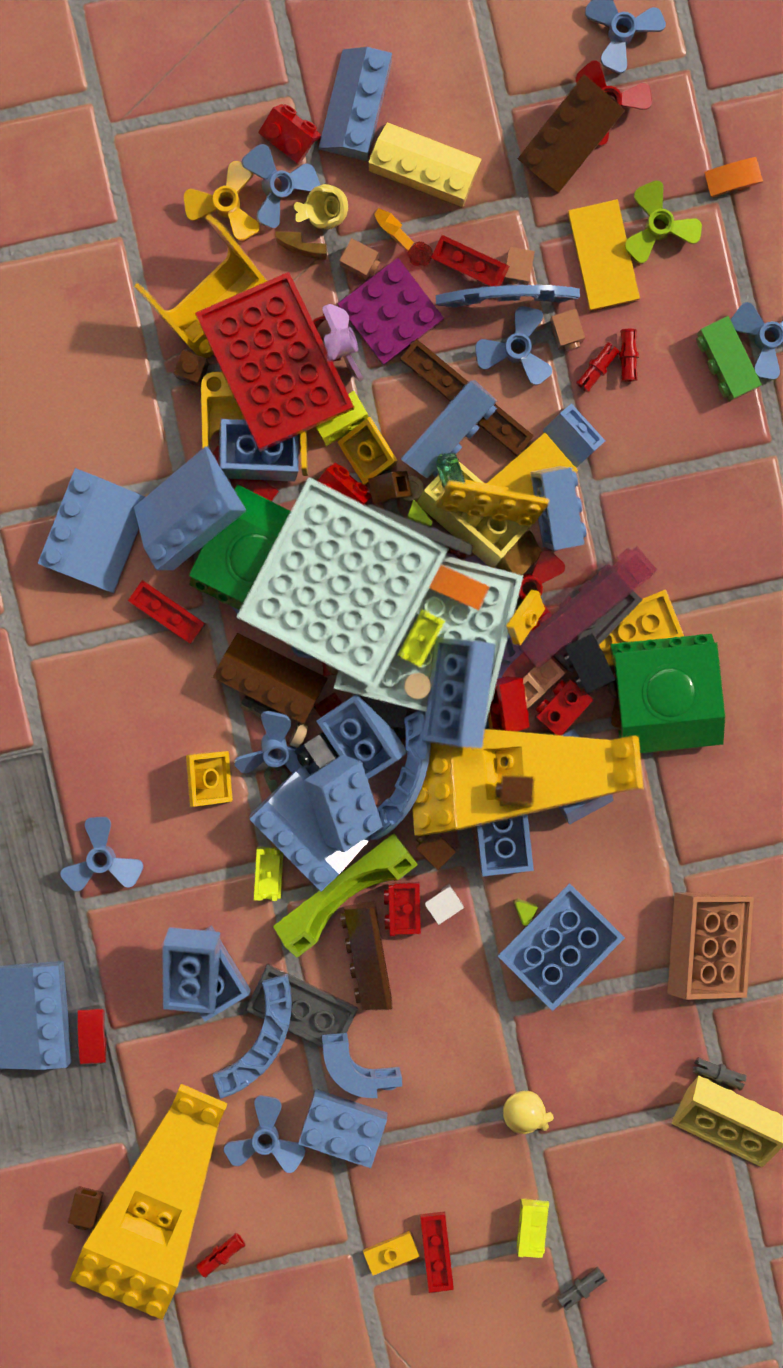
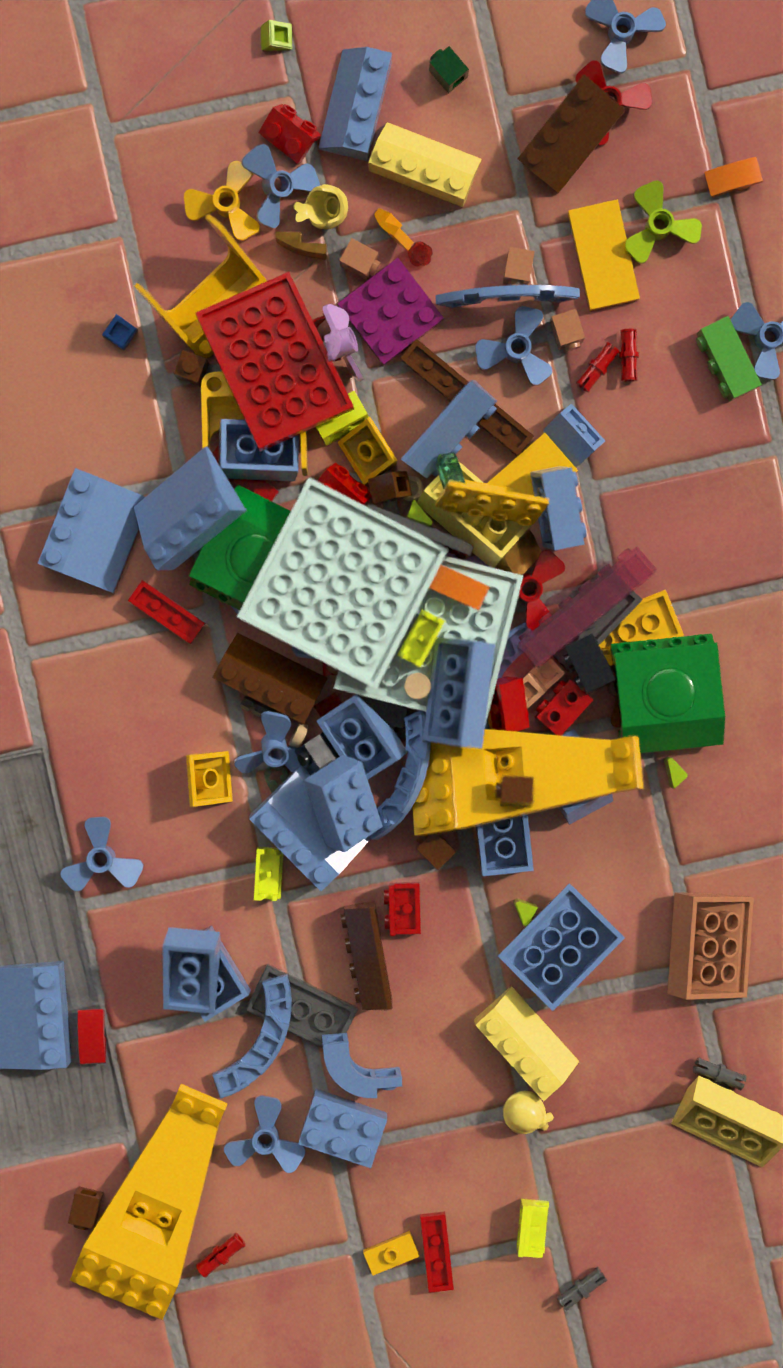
(120, 332): none -> blue tile
(276, 36): none -> lime slope
(304, 925): lime arch -> none
(444, 904): white panel -> none
(448, 69): none -> dark green brick
(470, 261): red plate -> none
(525, 617): yellow plate -> none
(526, 1043): none -> light yellow slope
(674, 772): none -> lime slope

